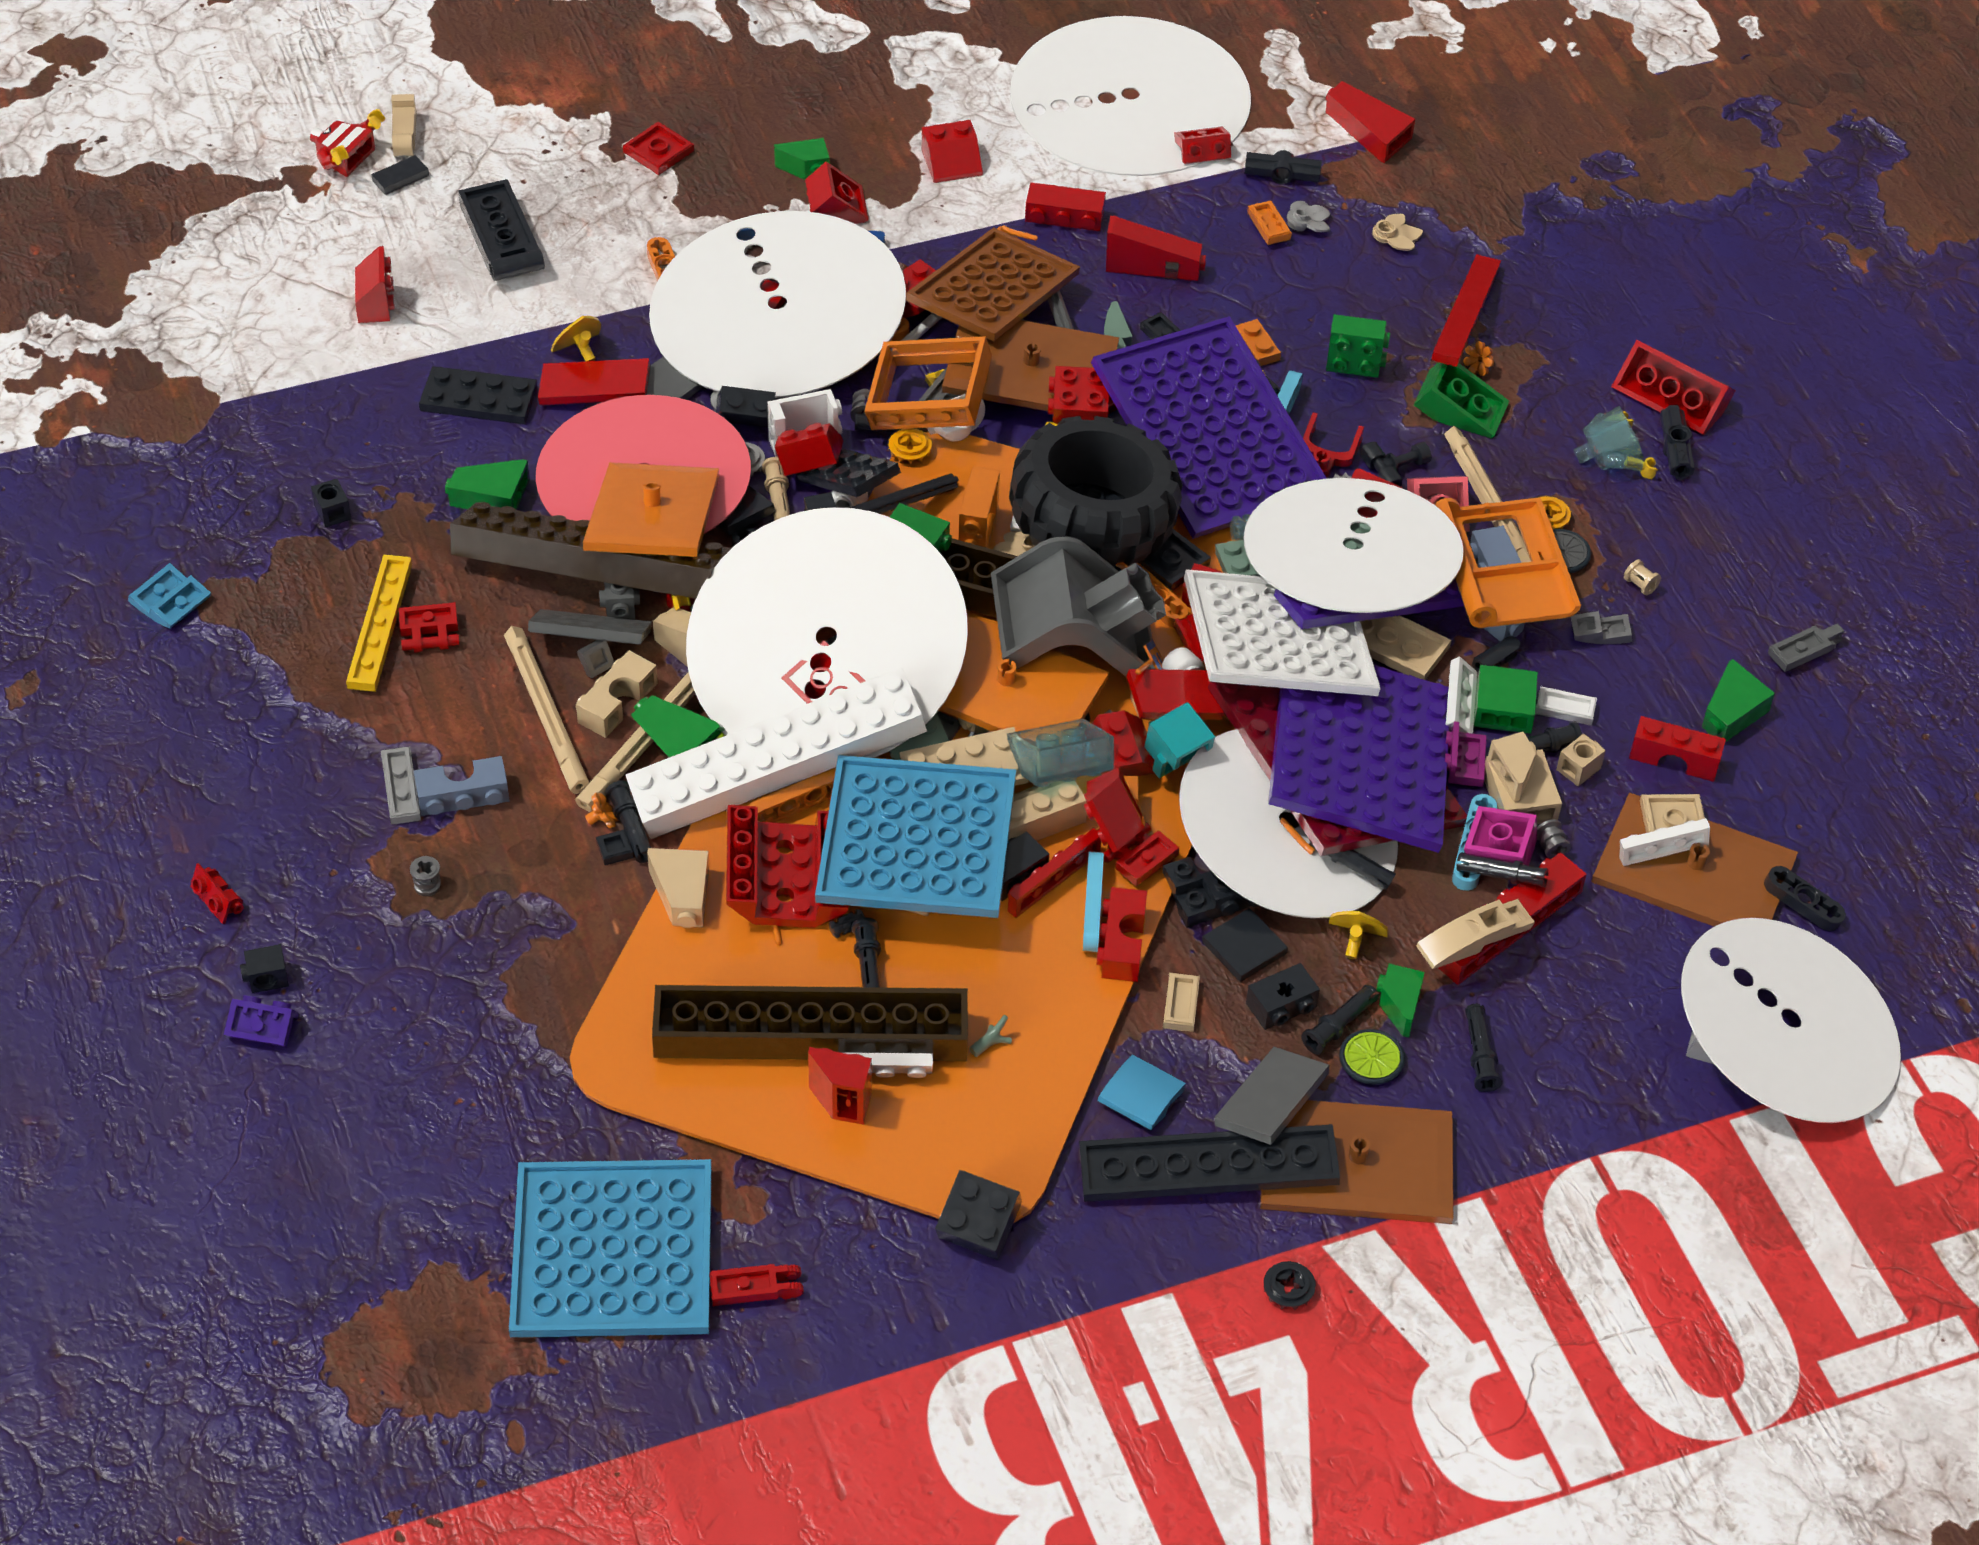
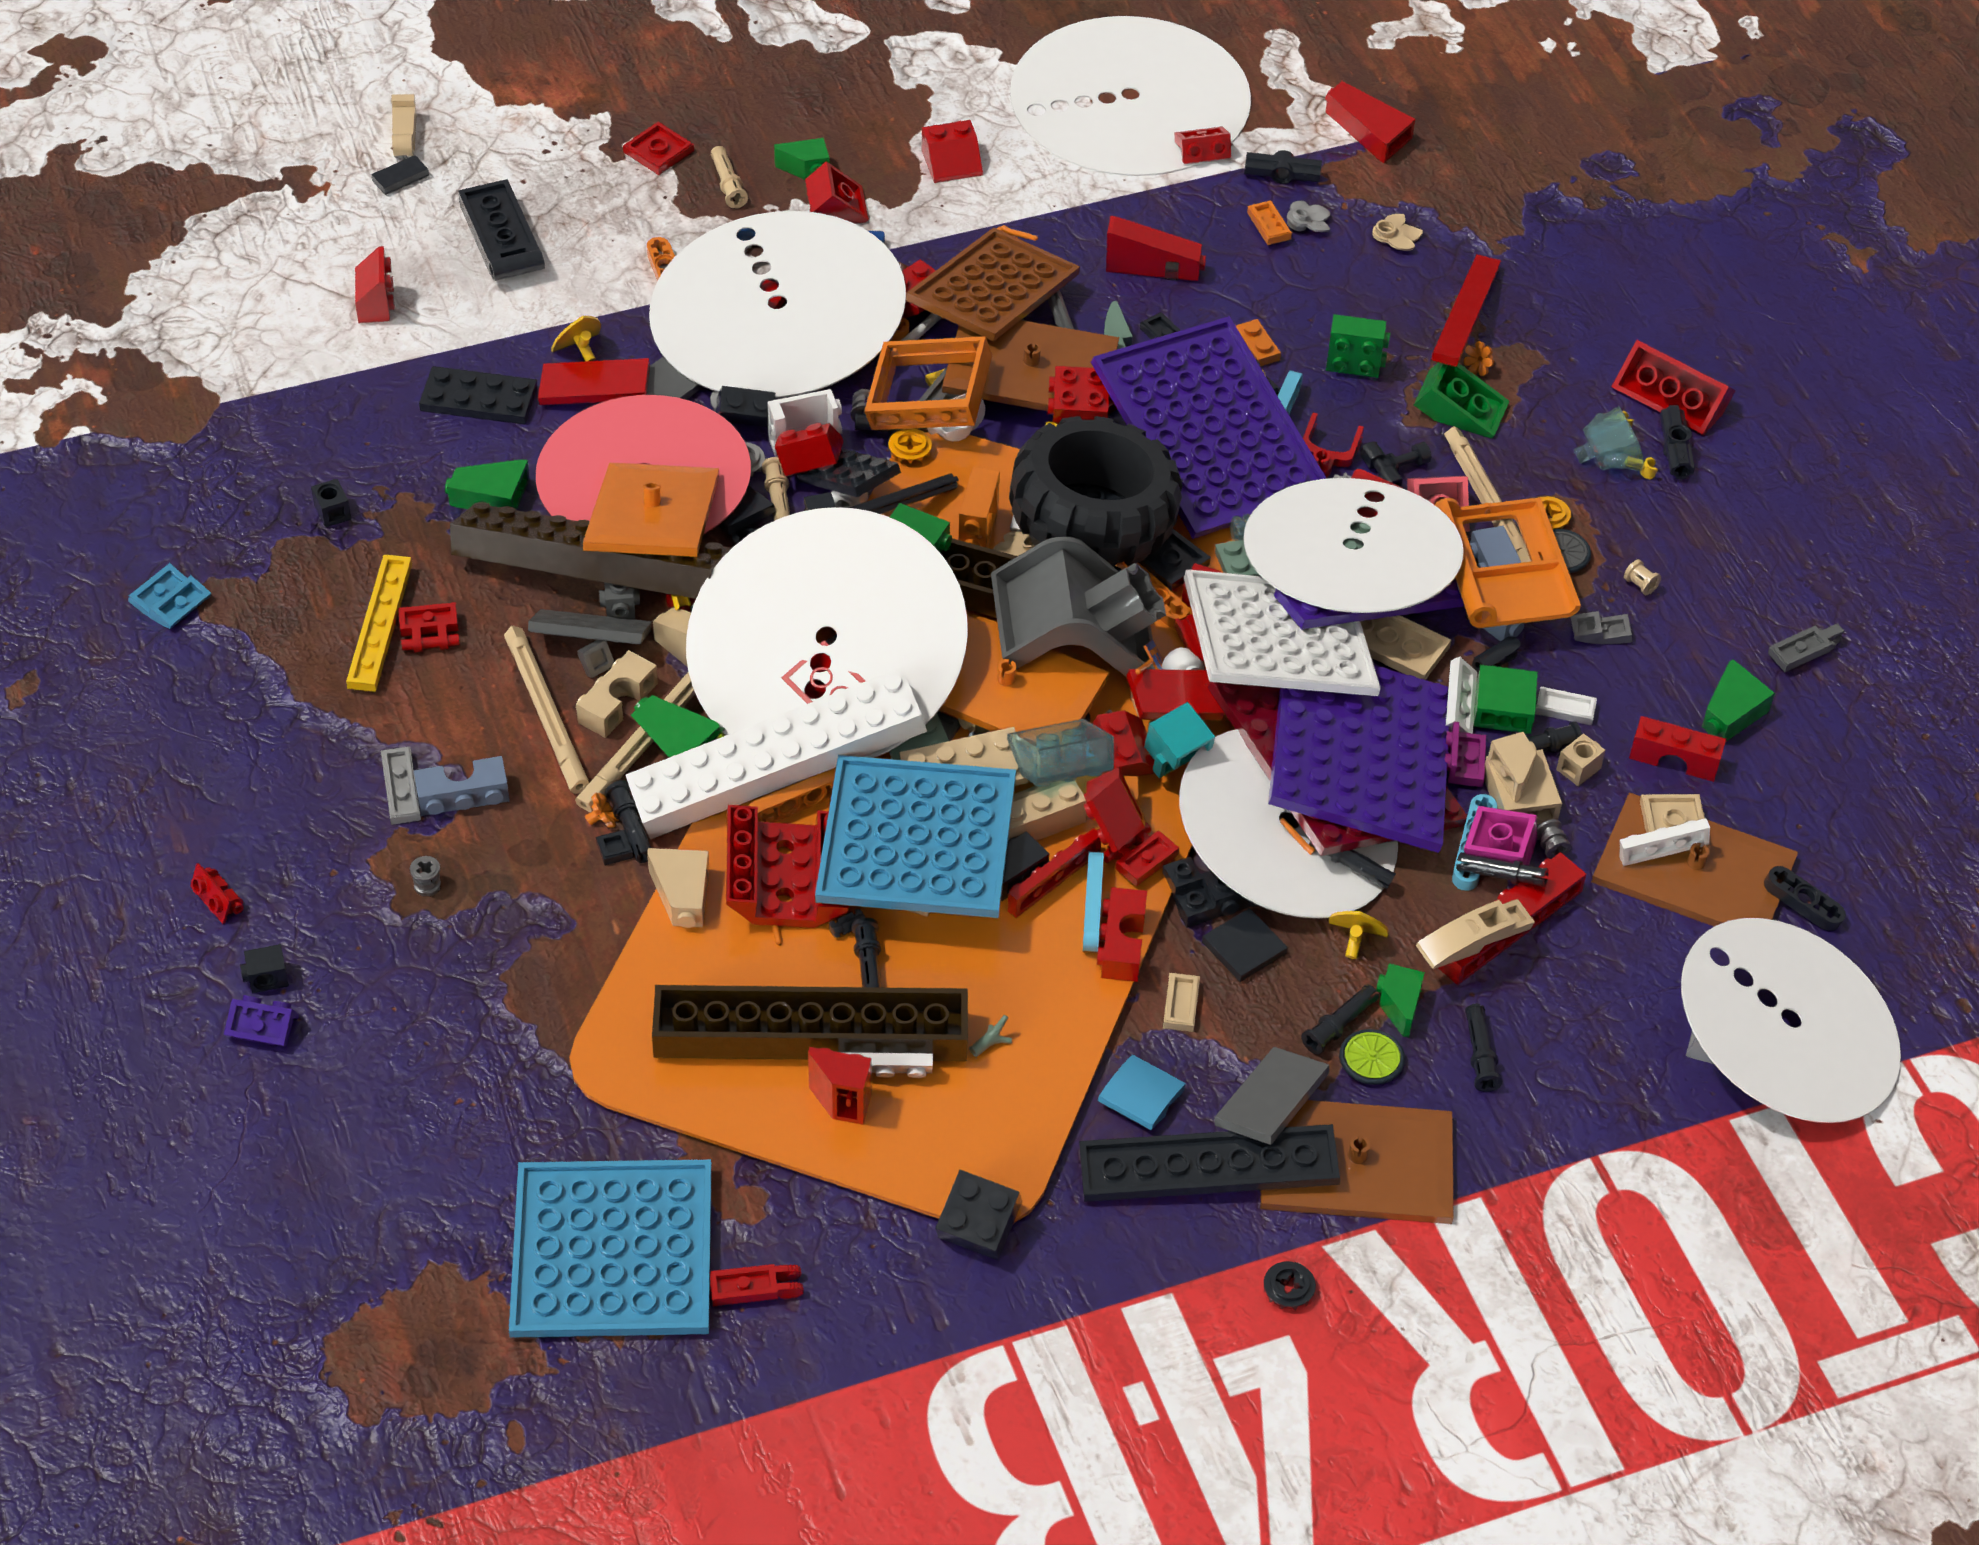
(345, 144): red torso -> none
(730, 182): none -> tan pin
(1065, 206): red brick -> none
(1282, 996): black brick -> none

